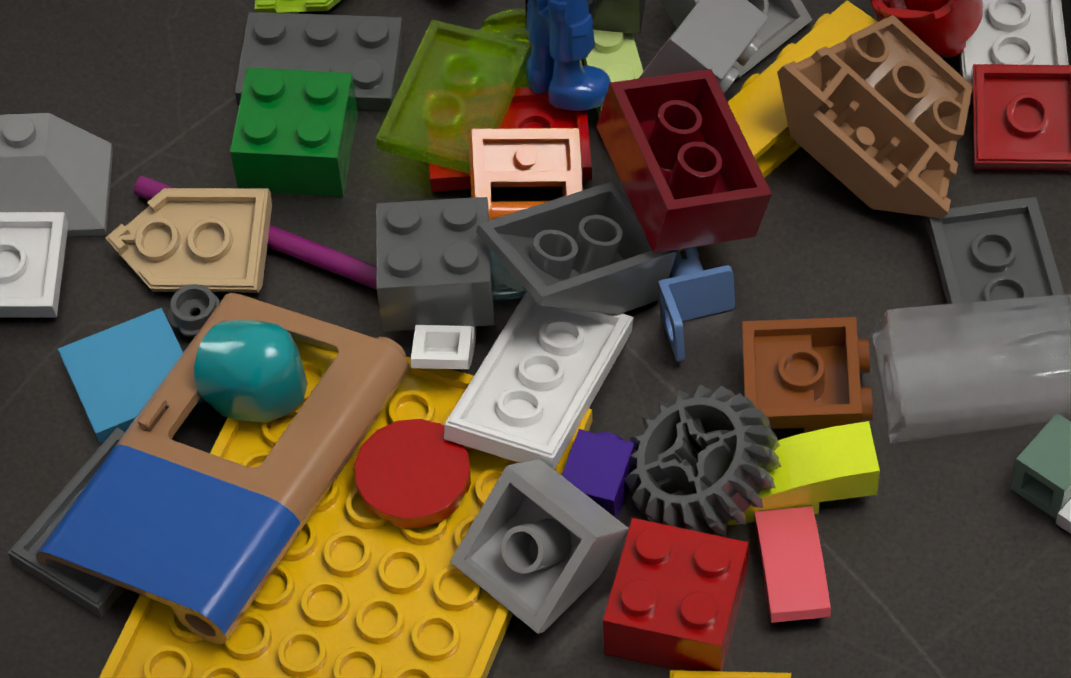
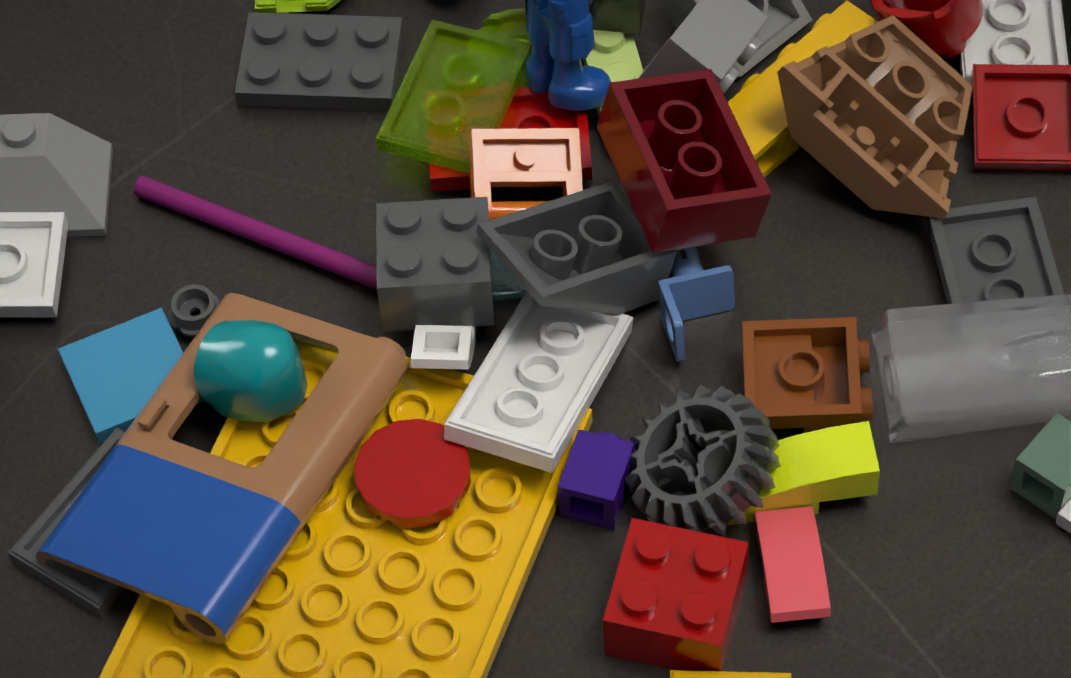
(199, 239): tan tile -> none
(294, 131): green brick -> none
(538, 543): light grey slope -> none

